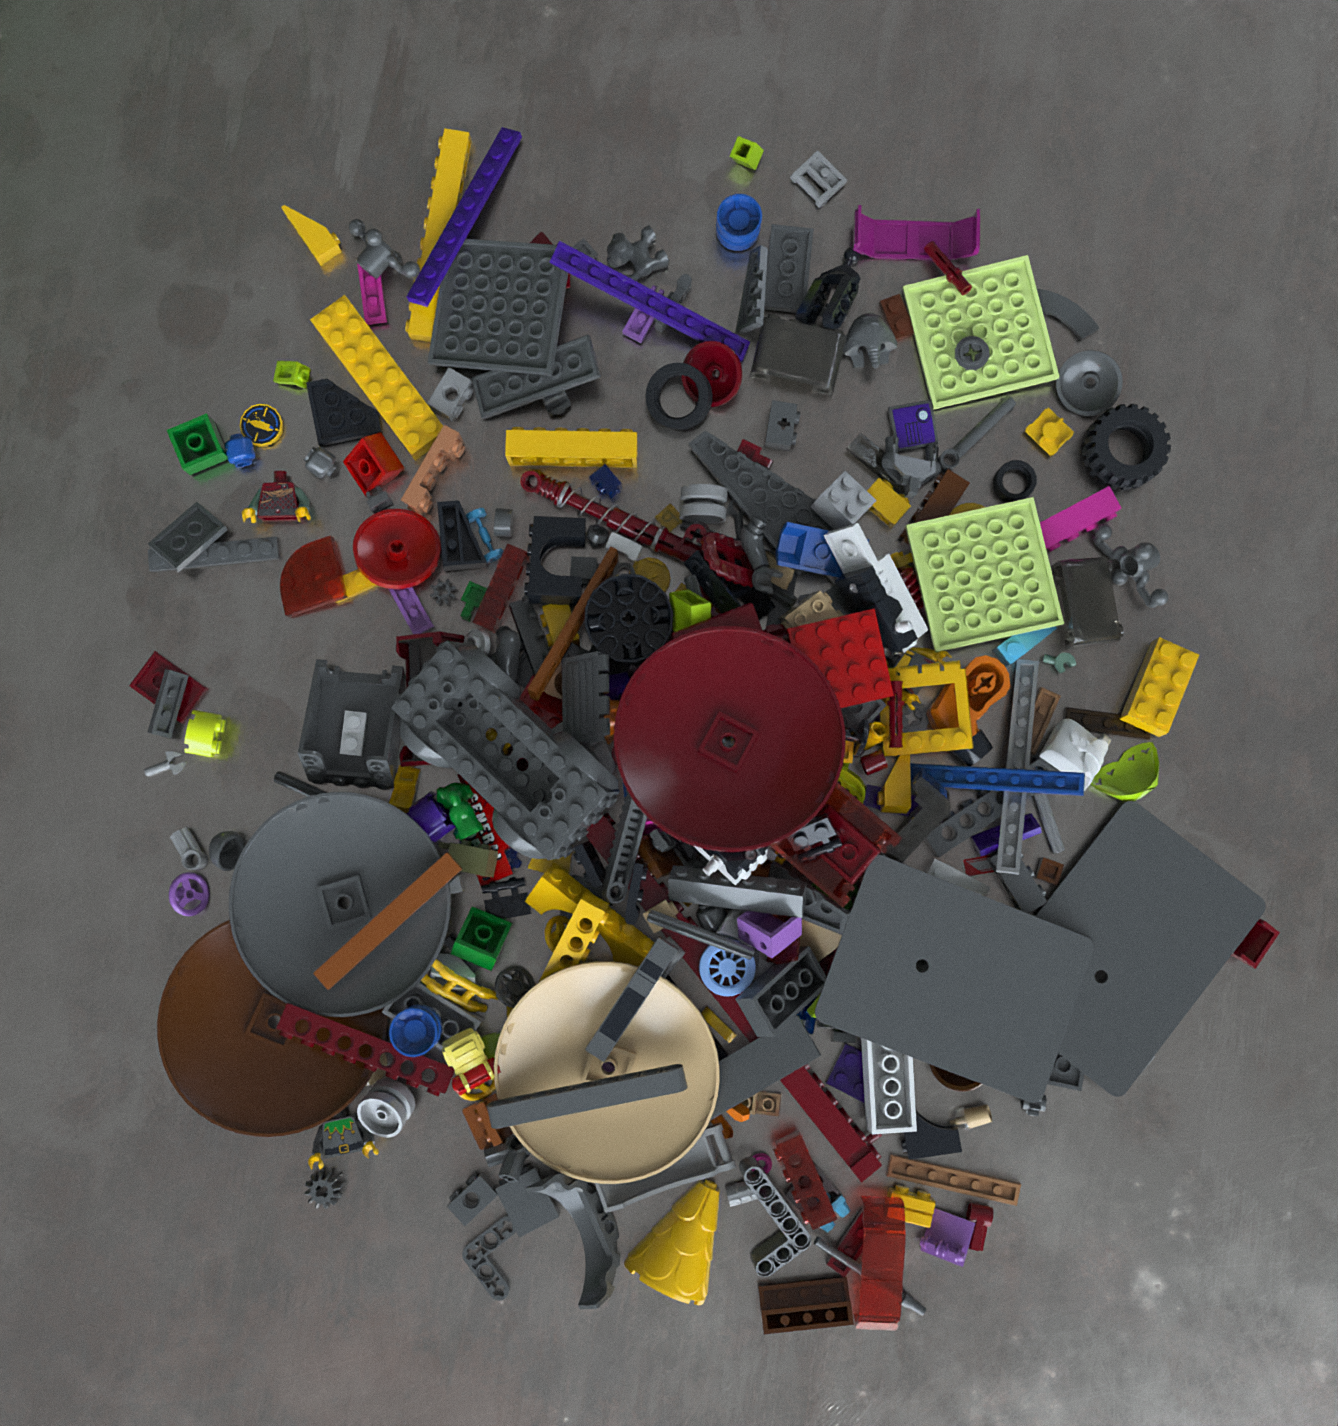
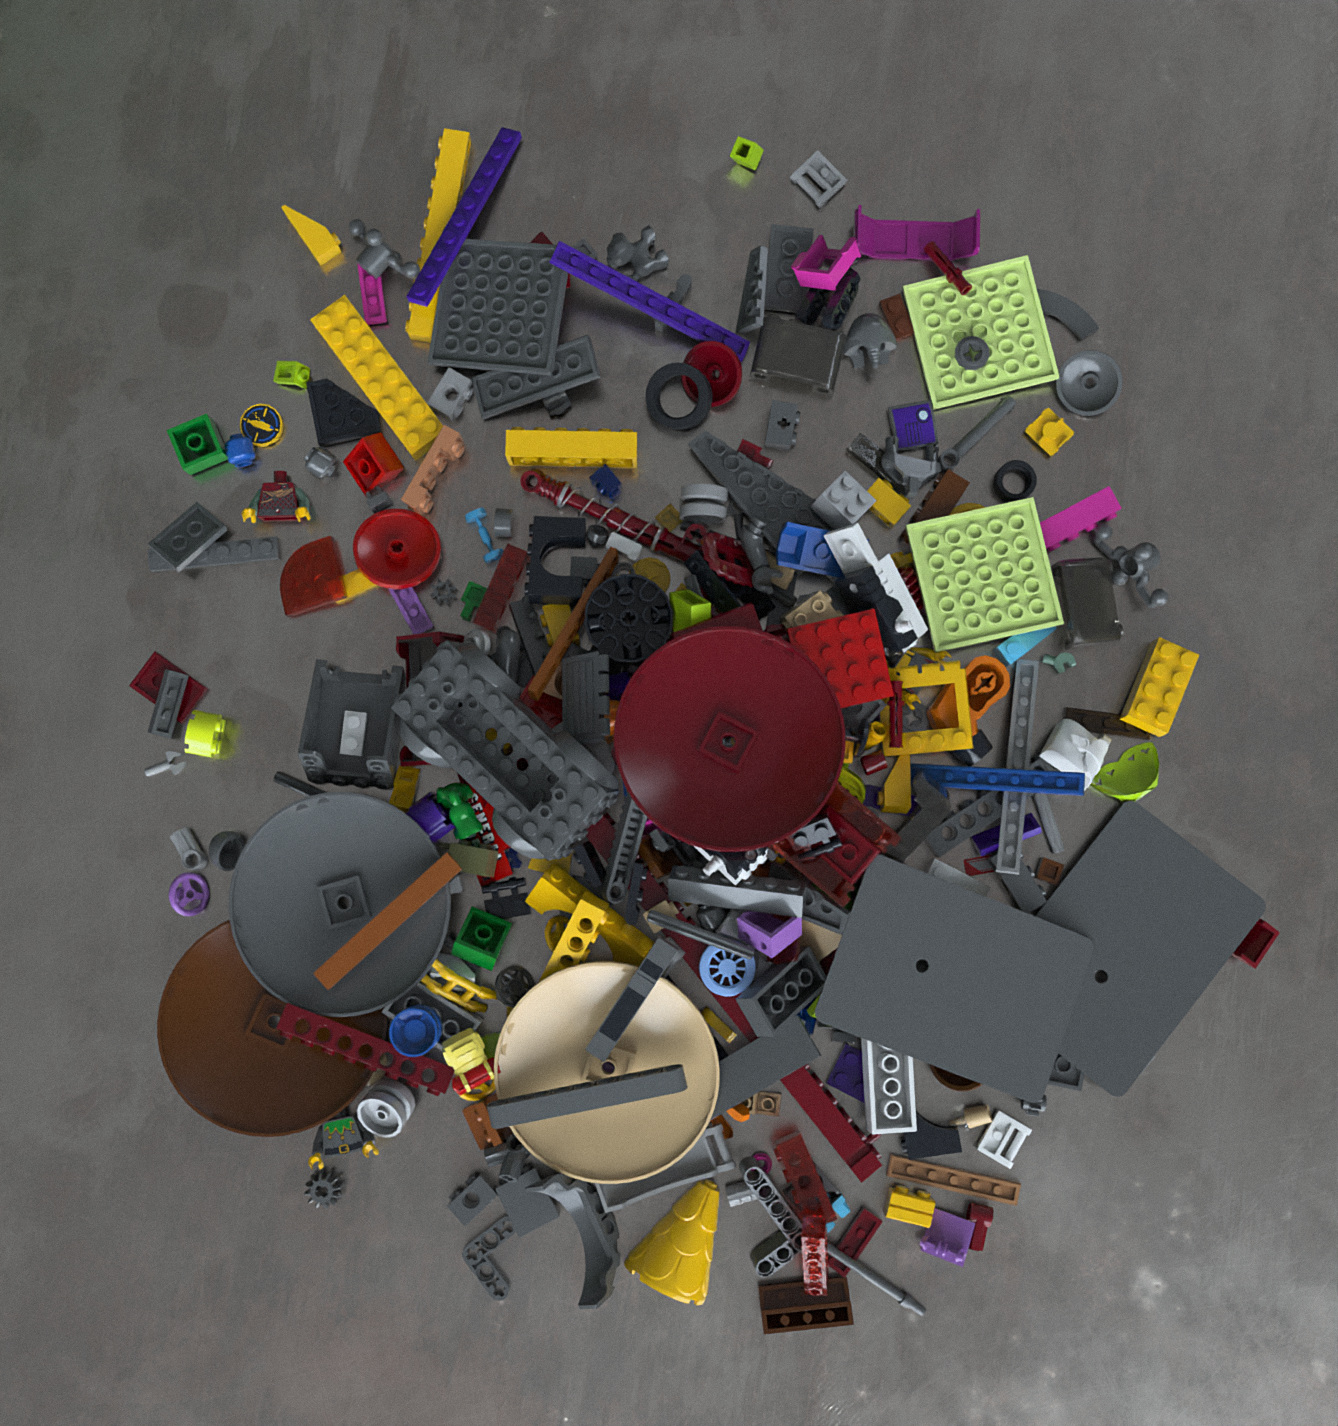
(458, 542): black wedge -> none
(639, 323): medium lavender hinge -> none
(738, 222): blue wheel -> none
(808, 262): none -> dark pink piece
(815, 1254): none -> clear red brick
(881, 1263): clear red windscreen -> none
(997, 1135): none -> white plate
(1044, 708): medium nougat tile -> none
(1145, 428): black tyre -> none

